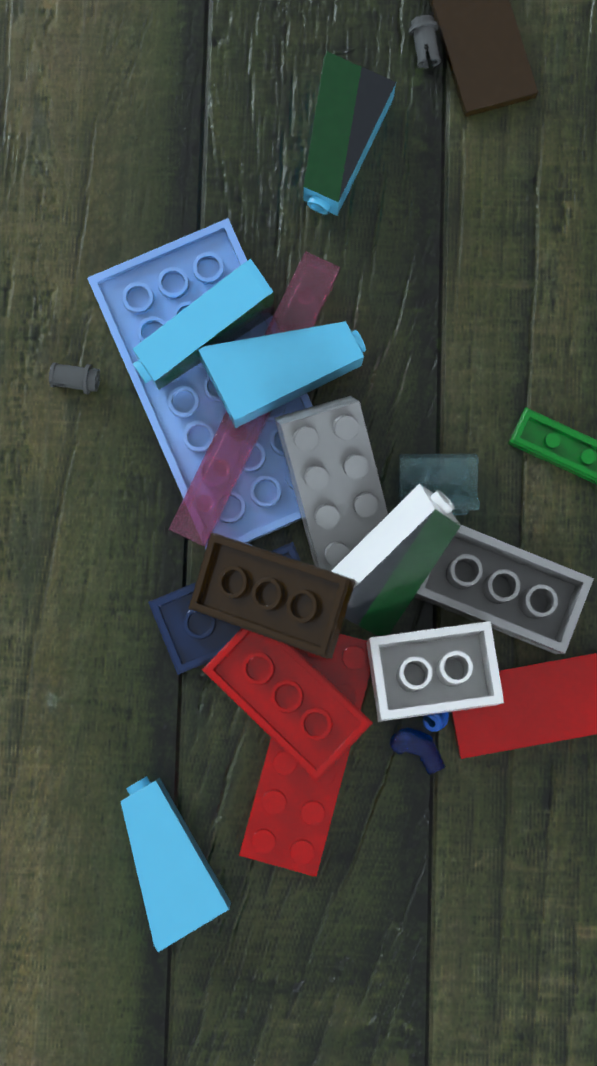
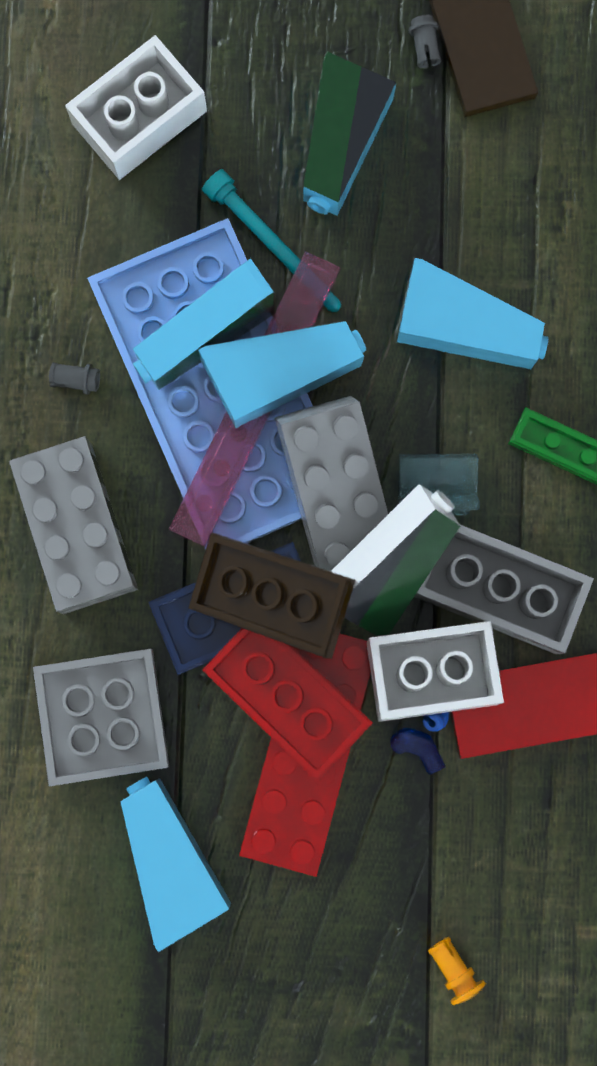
(73, 525): none -> light grey brick
(100, 717): none -> light grey plate
(137, 107): none -> white brick
(221, 189): none -> teal piece
(455, 972): none -> light orange pin
(466, 321): none -> medium azure slope

